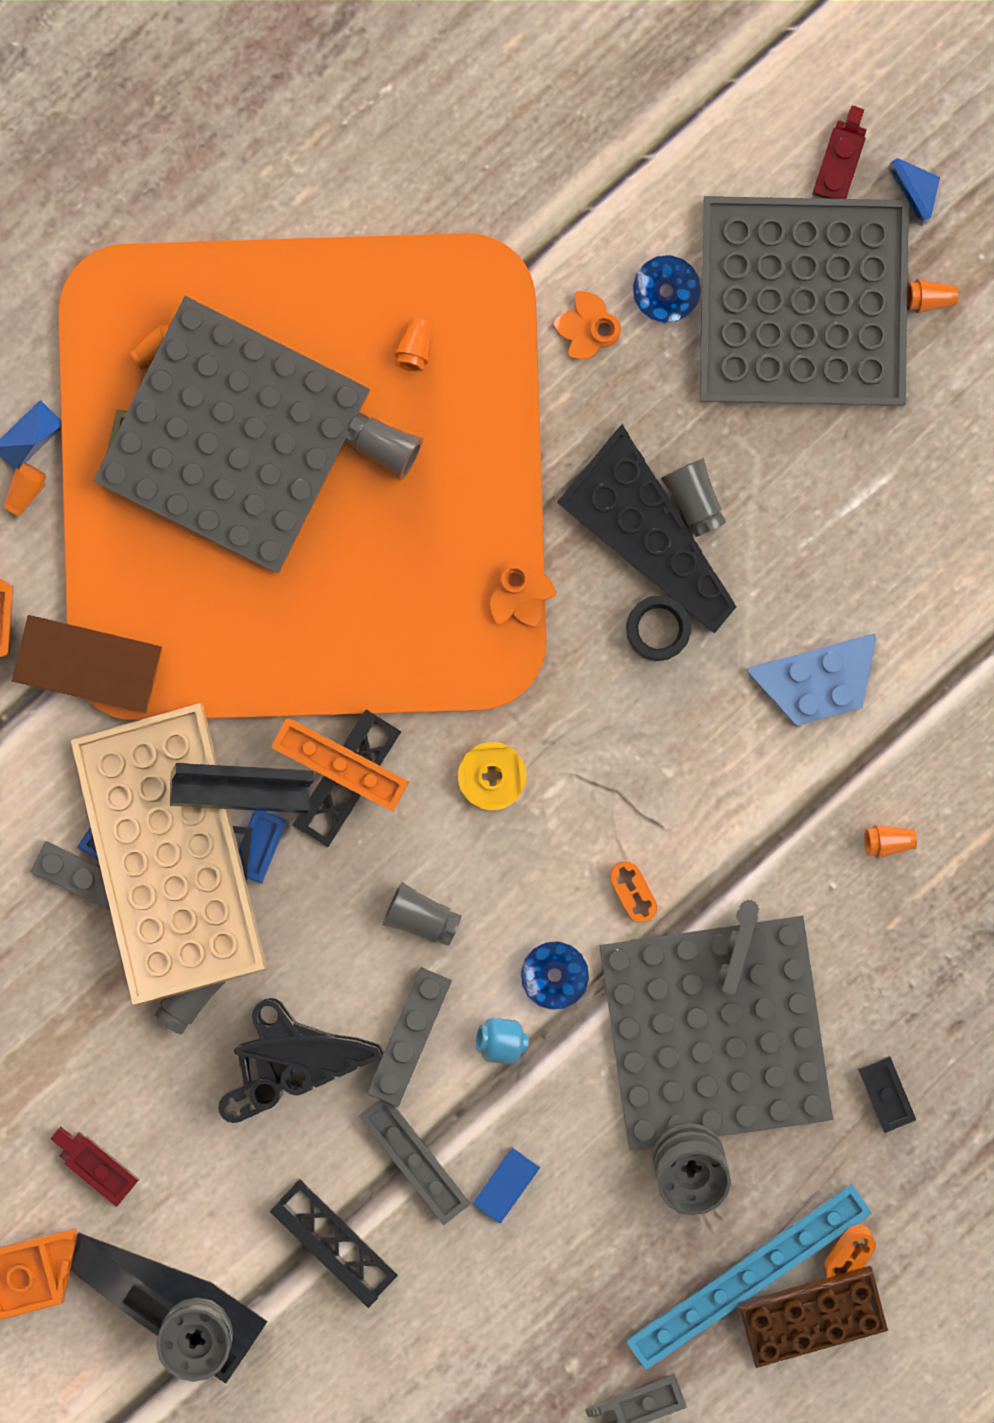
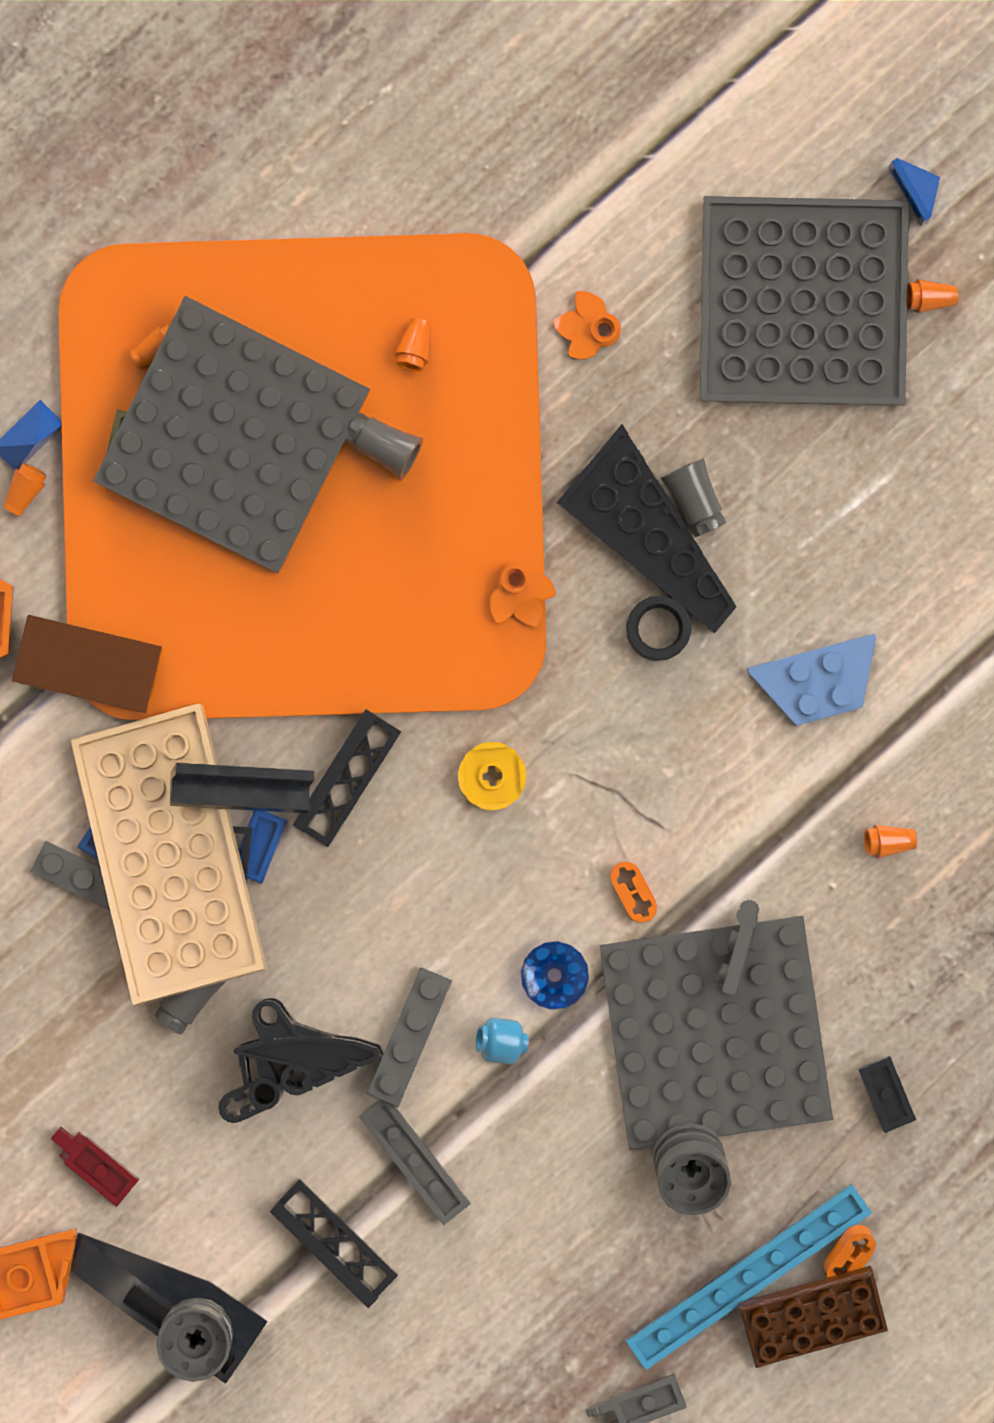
(340, 764): orange plate -> none
(421, 916): dark grey plant -> none
(506, 1185): blue tile -> none
(671, 272): clear blue dish -> none
(841, 157): dark red hinge -> none

